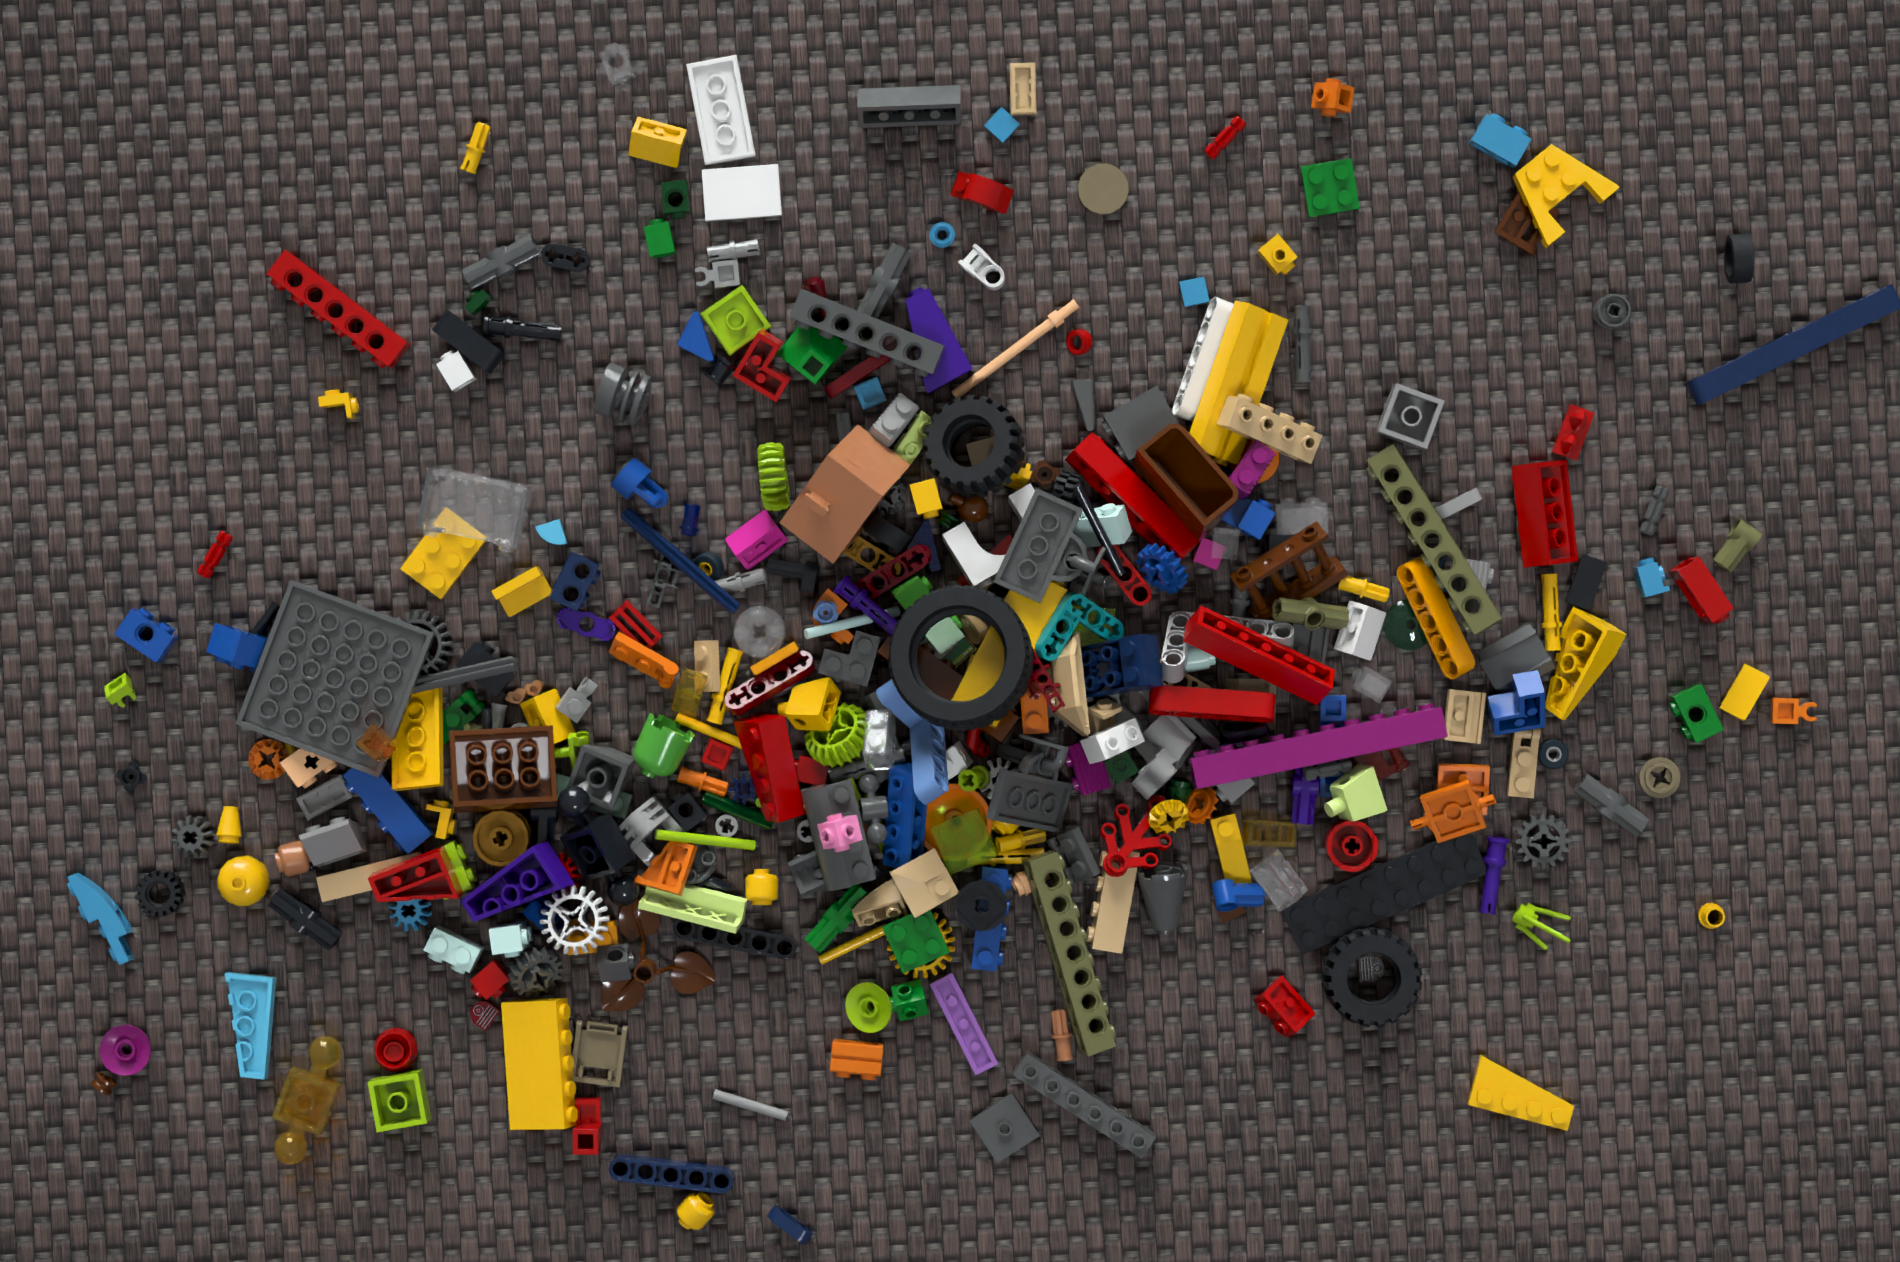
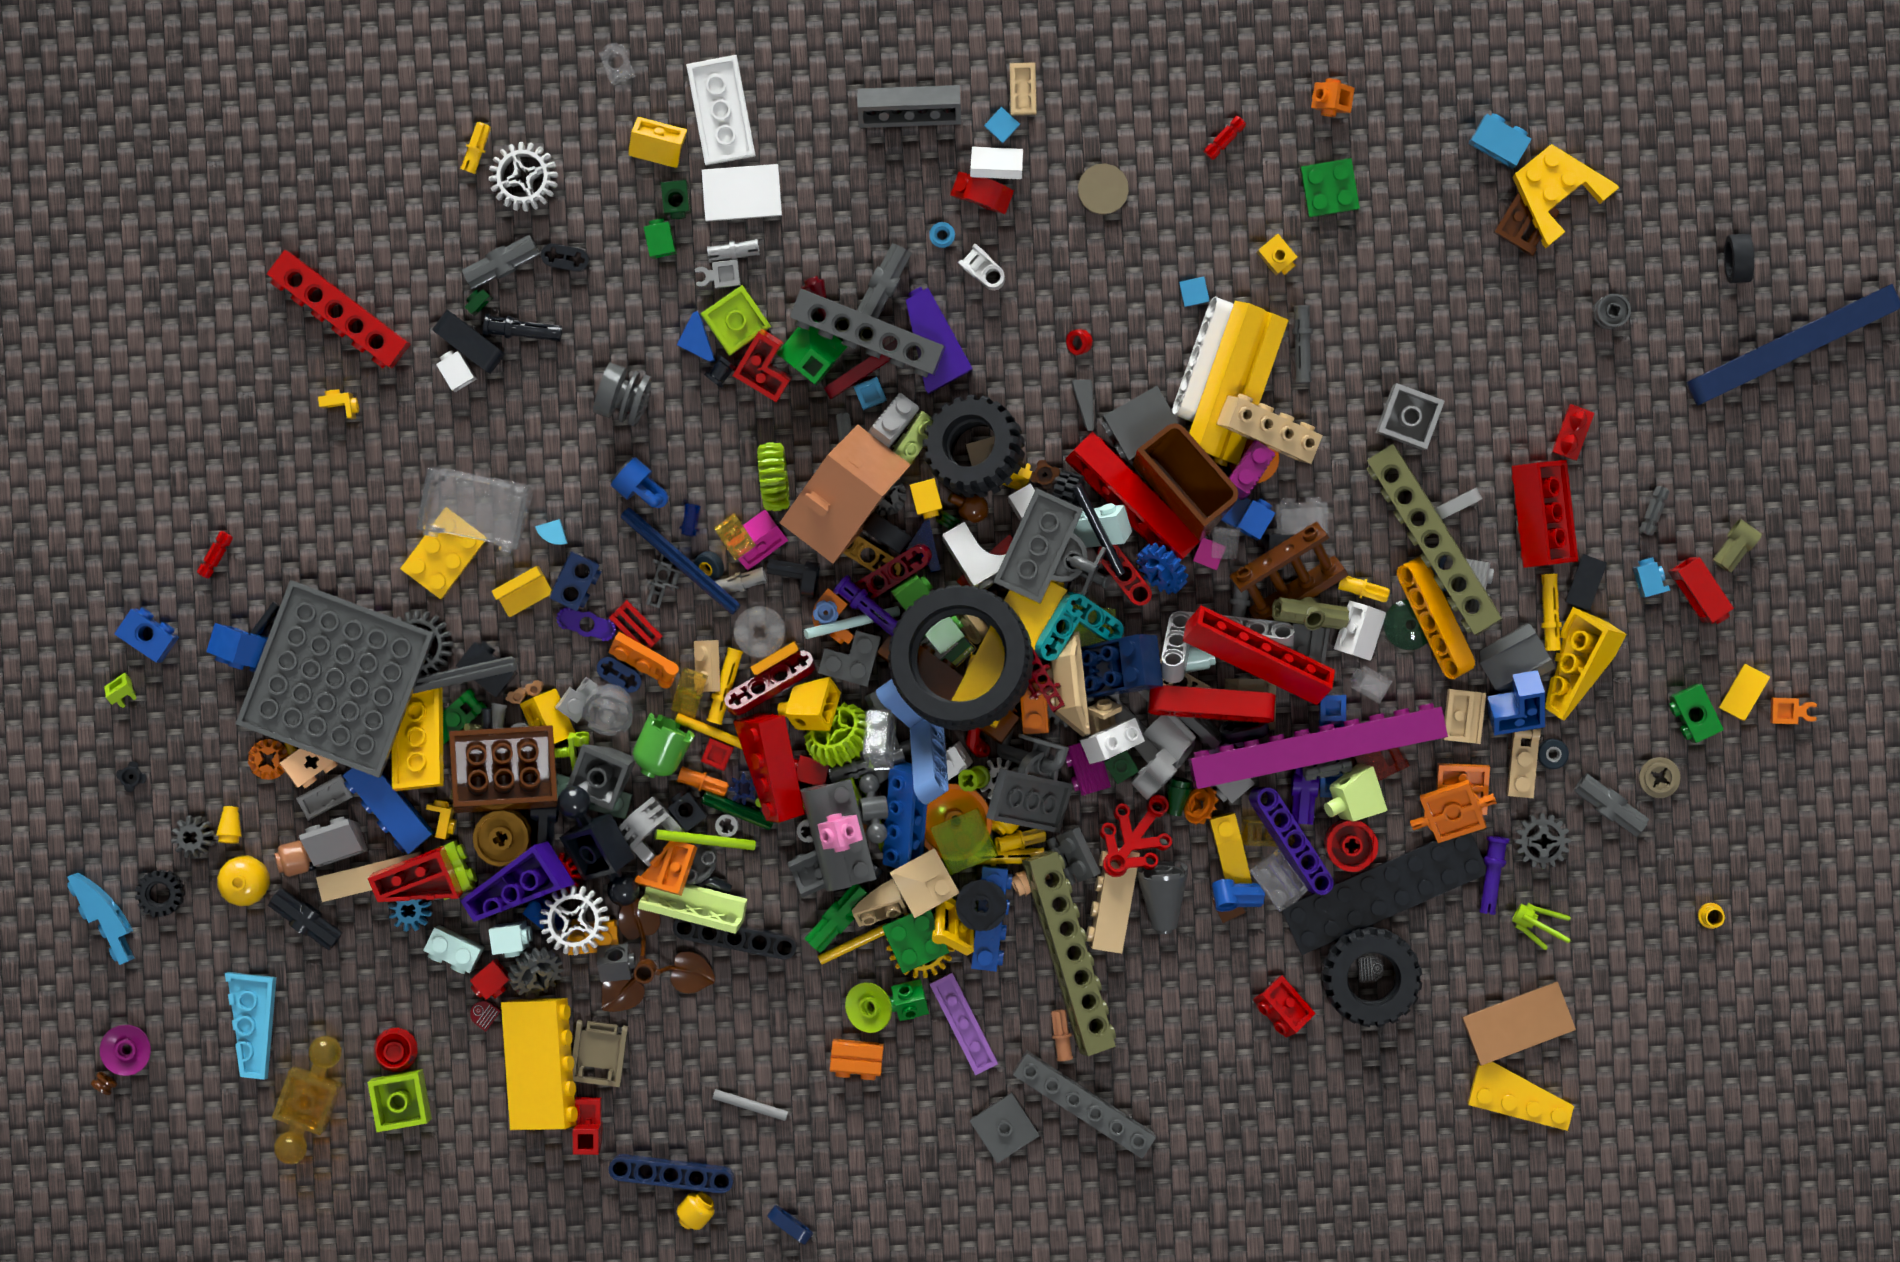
(377, 743): clear orange brick -> none
(511, 180): none -> white gear
(608, 709): none -> clear cylinder
(622, 669): none -> dark blue beam
(735, 536): none -> clear yellow slope
(761, 887): yellow head -> none
(958, 935): none -> yellow plate
(996, 163): none -> white tile
(1055, 319): light nougat bar -> none
(1175, 808): yellow gear -> none
(1281, 834): none -> dark purple beam
(1518, 1023): none -> medium nougat tile

